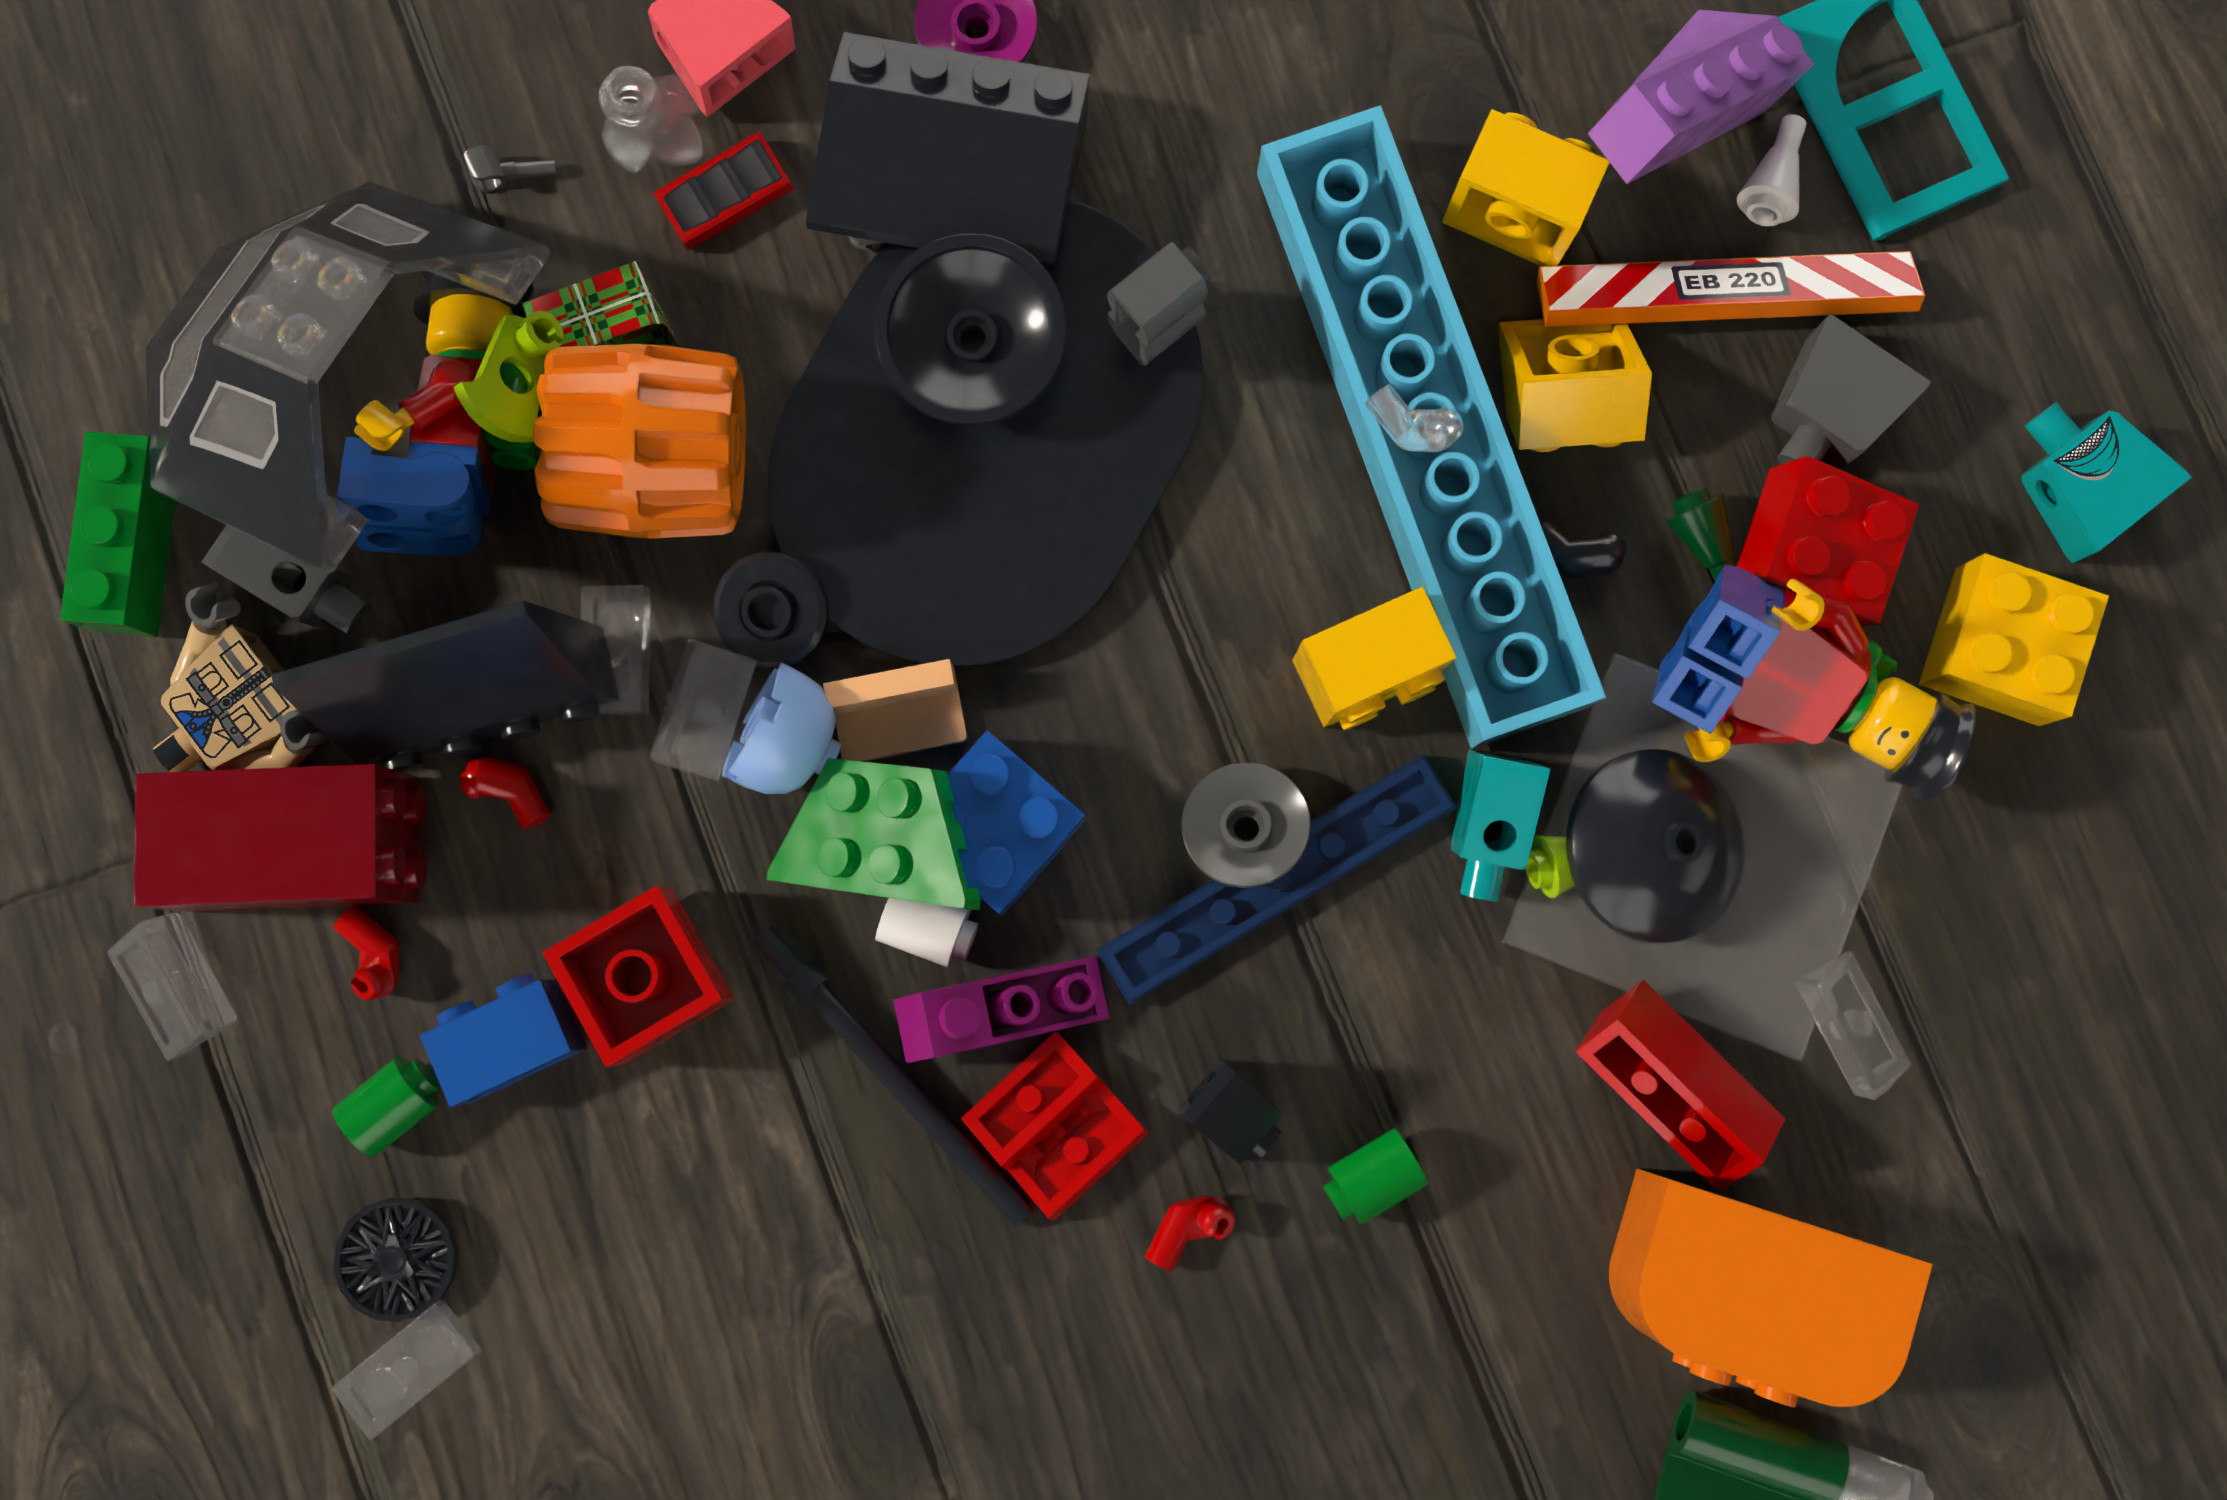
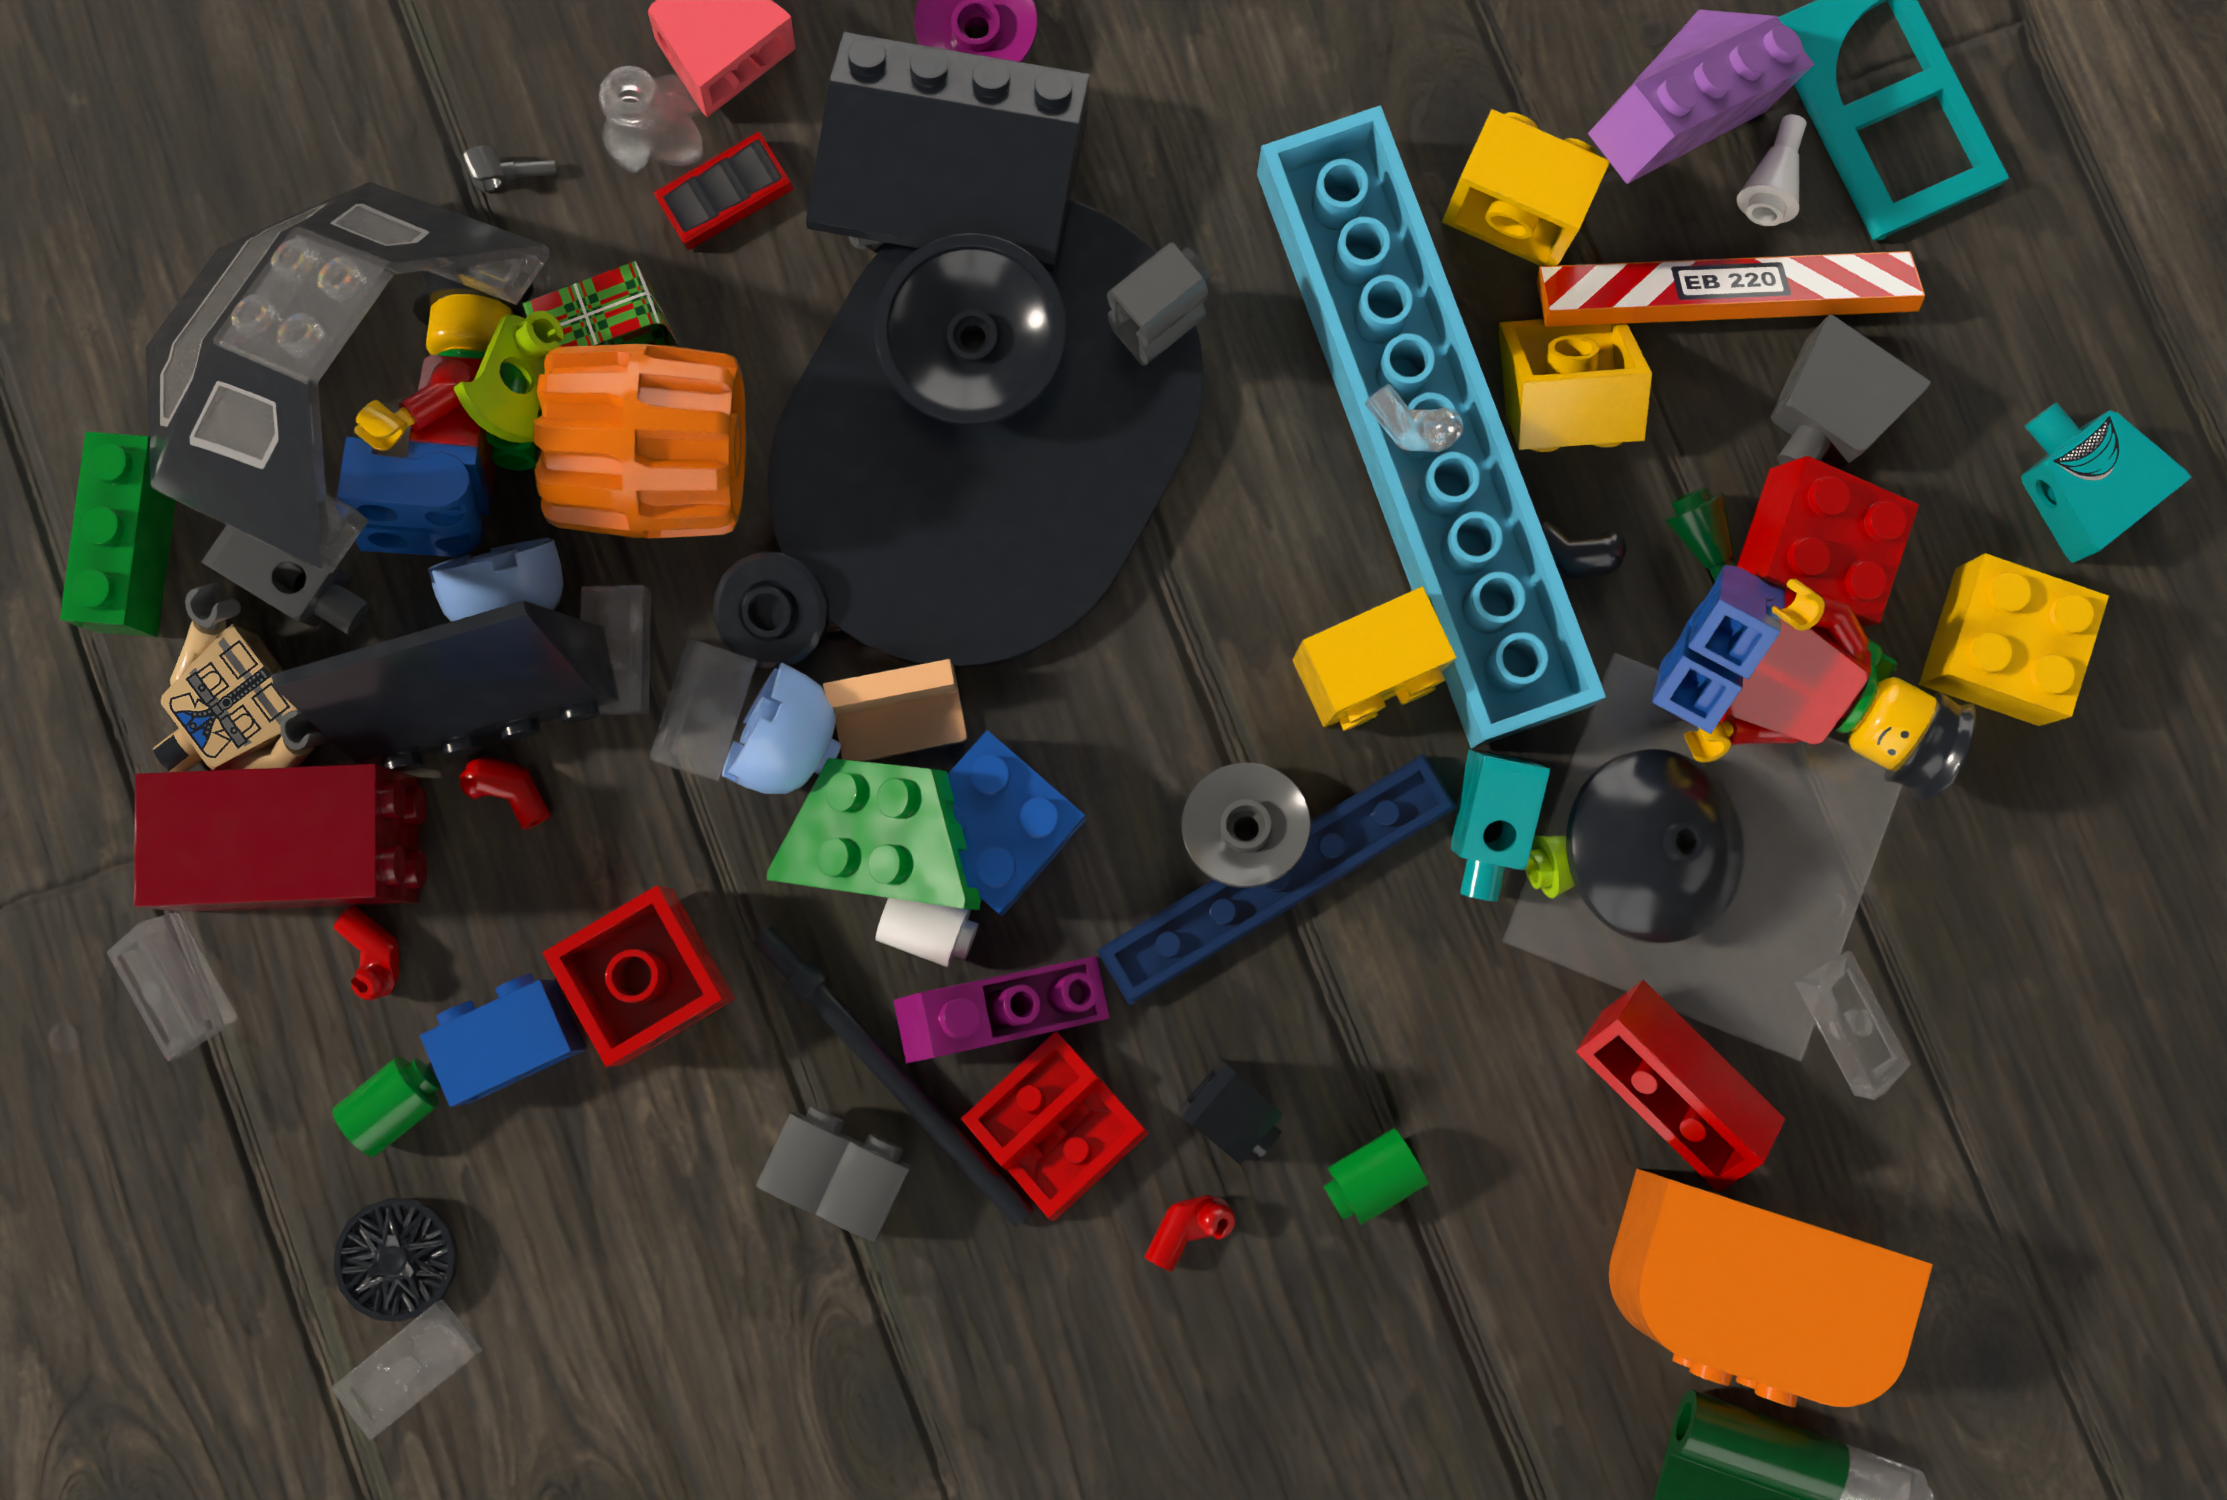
(499, 578): none -> light blue cylinder
(835, 1174): none -> dark grey brick

